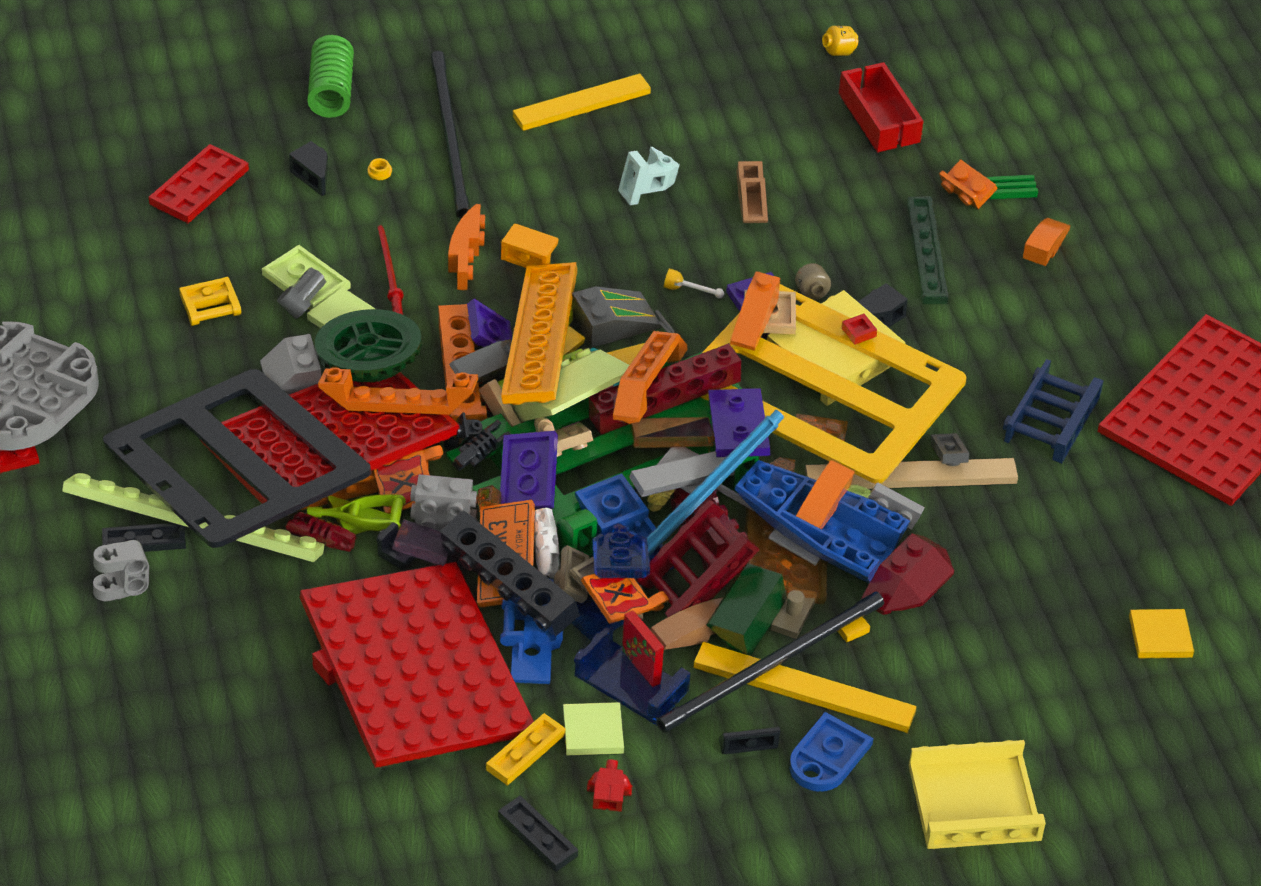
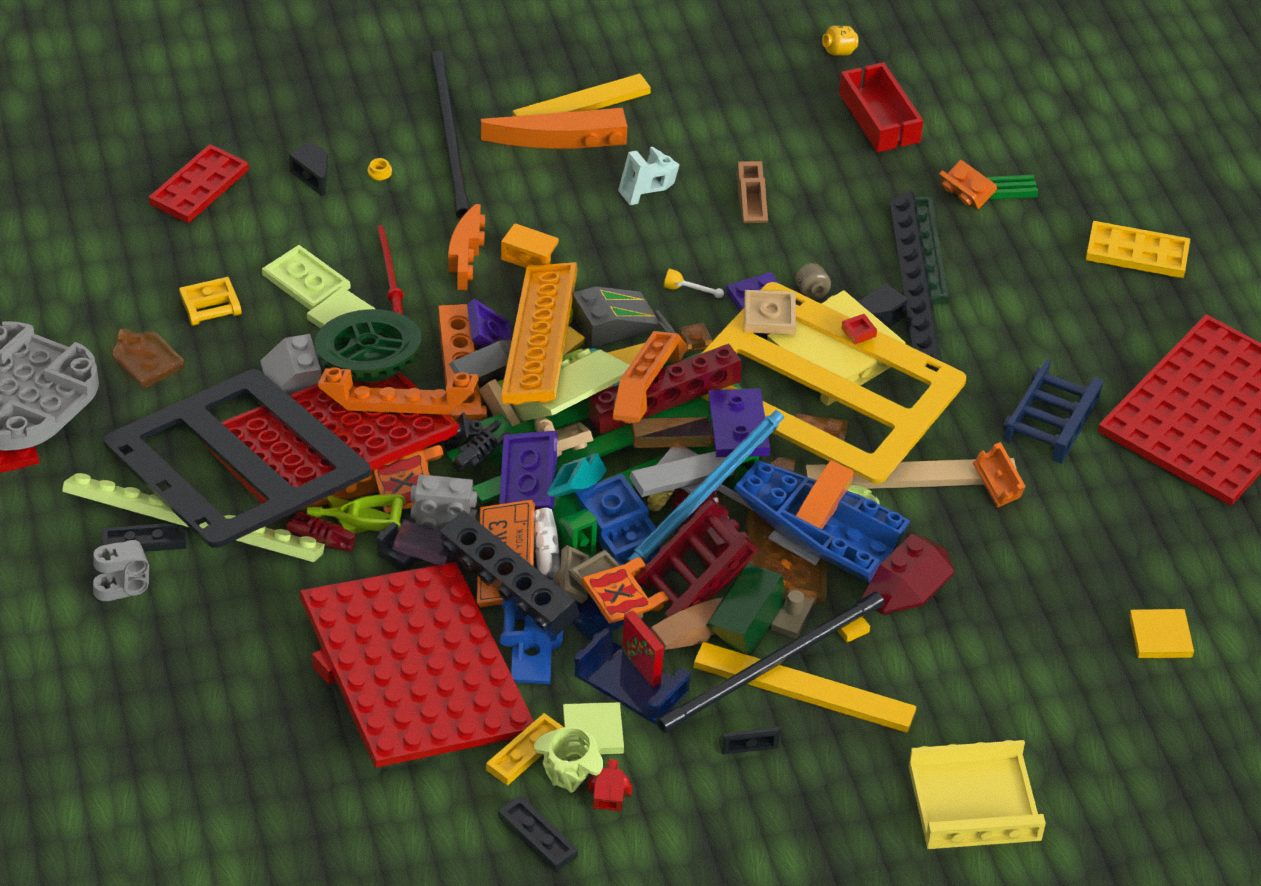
(146, 356): none -> clear orange tile
(298, 296): dark grey piece -> none
(330, 76): bright green piece -> none
(488, 496): clear orange piece -> none
(559, 130): none -> orange slope
(568, 762): none -> yellowish green piece
(577, 475): none -> teal slope
(620, 554): clear blue tile -> none
(696, 336): none -> clear orange plate
(756, 310): orange slope -> none
(830, 751): blue tile -> none
(896, 503): light grey plate -> none
(915, 276): none -> black plate
(950, 449): dark grey plate -> none
(999, 475): none -> orange hinge
(1045, 241): orange slope -> none
(1138, 249): none -> yellow plate

